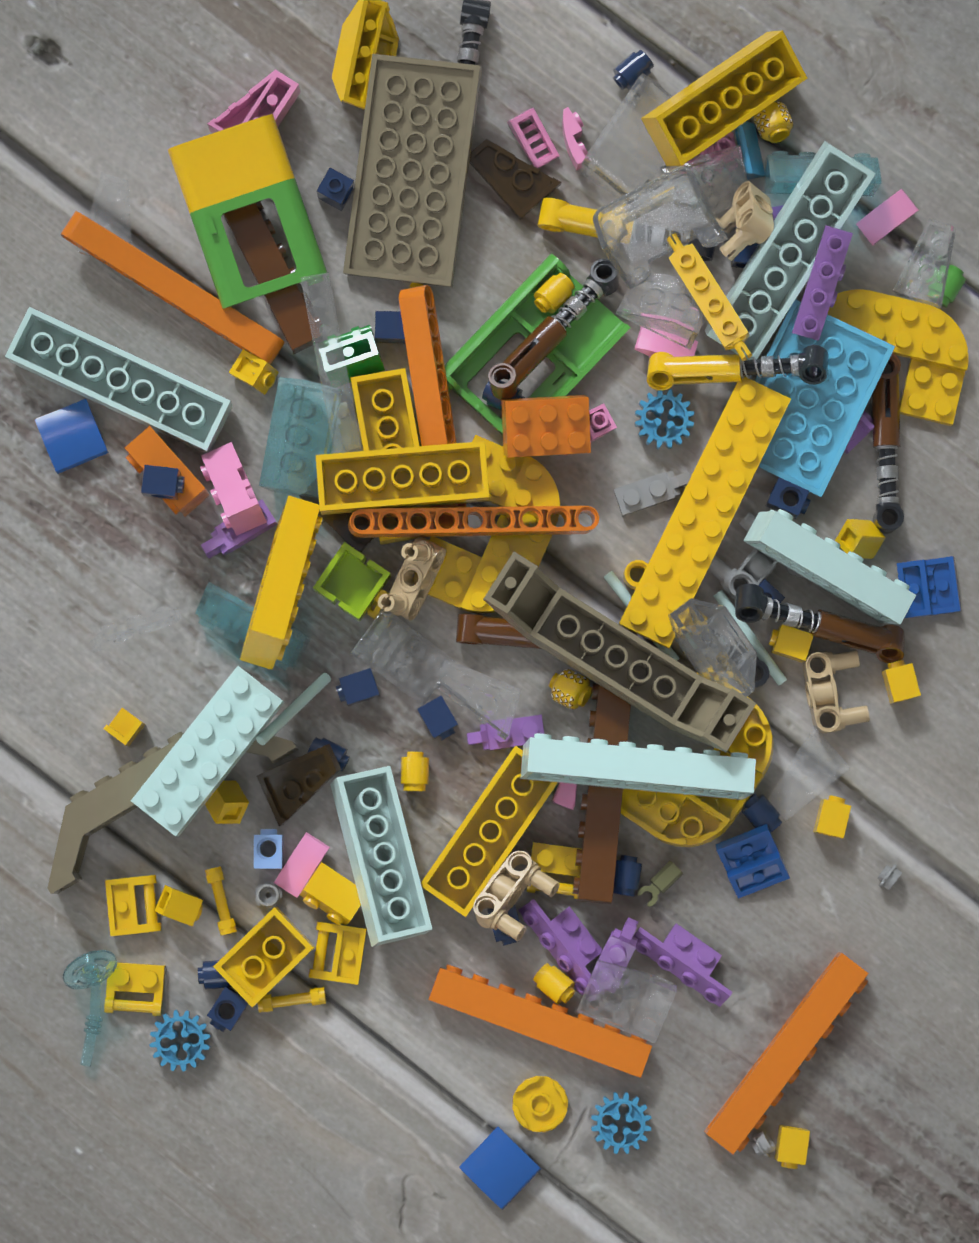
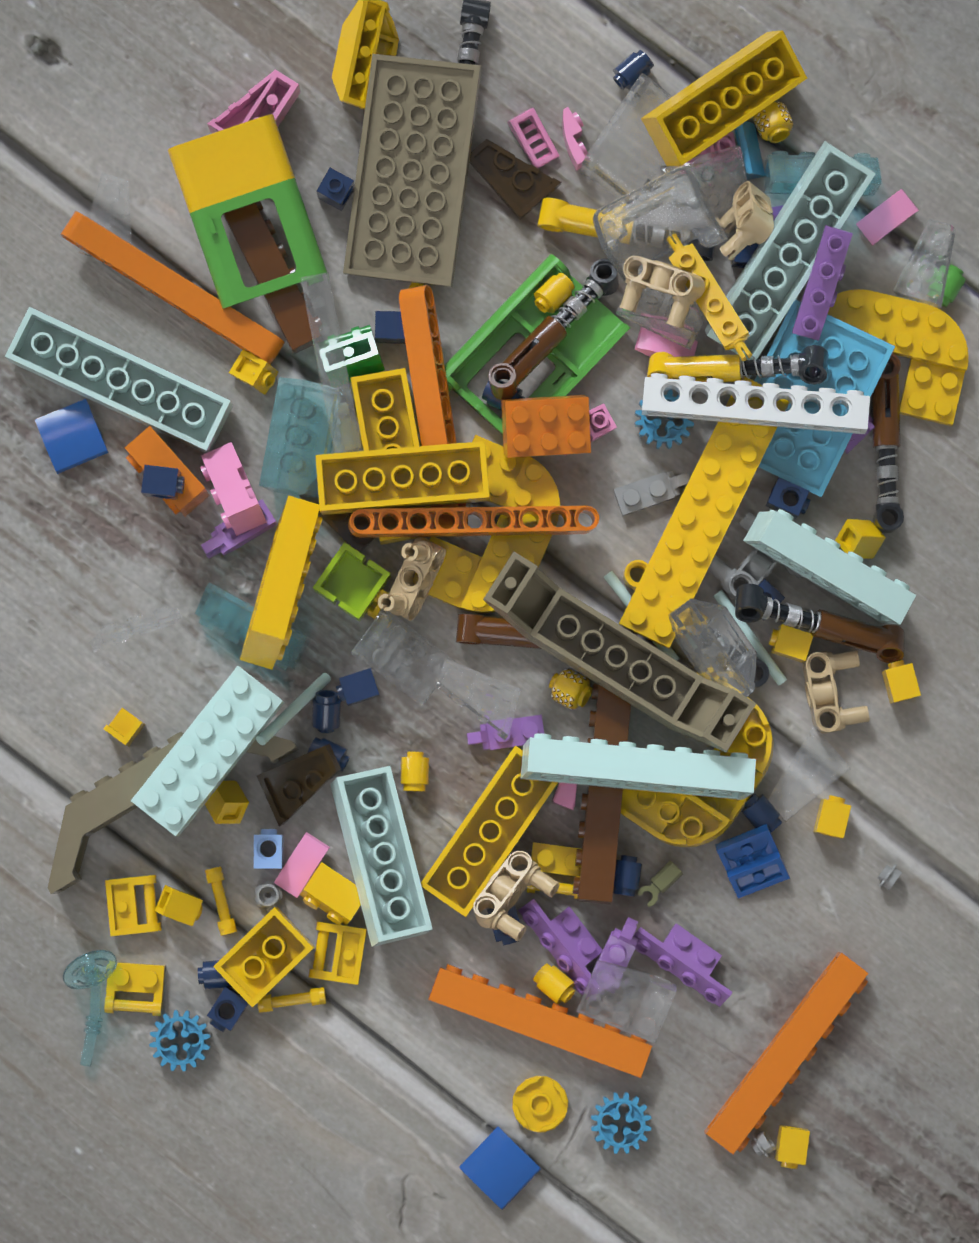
(326, 711): none -> dark blue brick
(438, 718): dark blue brick -> none
(662, 278): none -> tan piece
(768, 415): none -> white brick
(933, 584): blue slope -> none

